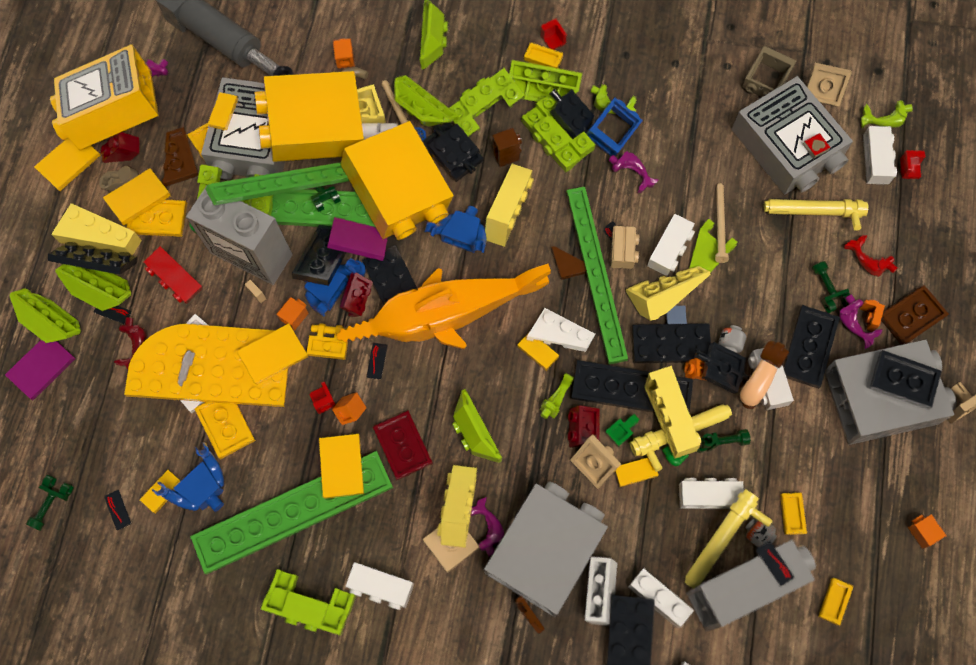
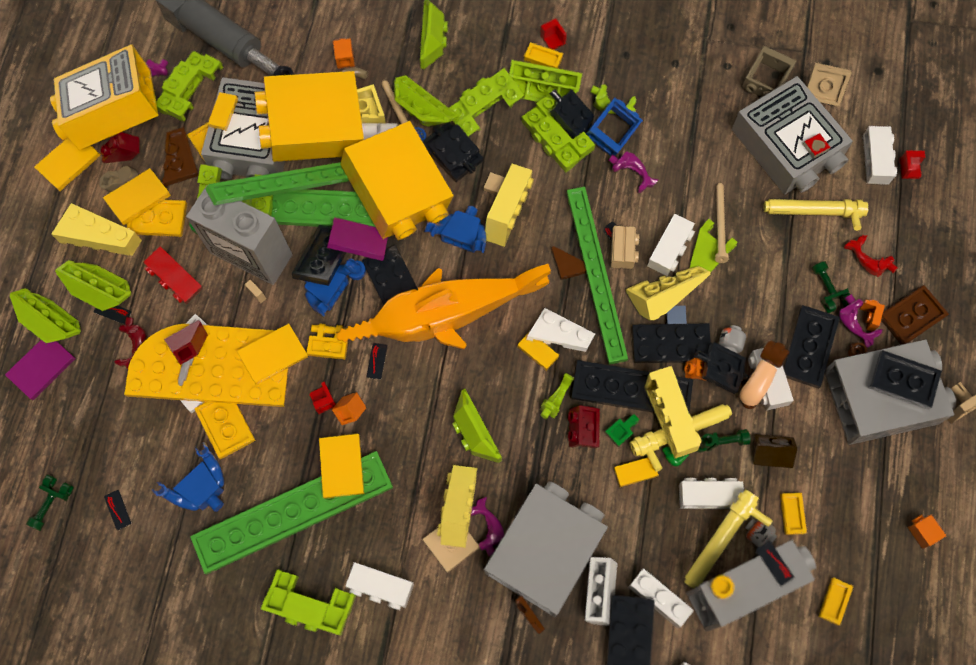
(93, 258): black plate -> none
(155, 502): yellow tile -> none
(184, 82): none -> lime bracket
(187, 342): none -> dark red slope
(293, 313): orange brick -> none
(324, 195): dark green bar -> none
(356, 295): dark red bracket -> none
(402, 445): dark red tile -> none
(493, 183): none -> tan tile
(506, 147): reddish brown piece -> none
(595, 461): tan tile -> none
(722, 587): none -> yellow tile
(774, 451): none -> dark brown panel
(857, 346): none -> reddish brown plate
(896, 118): lime animal -> none

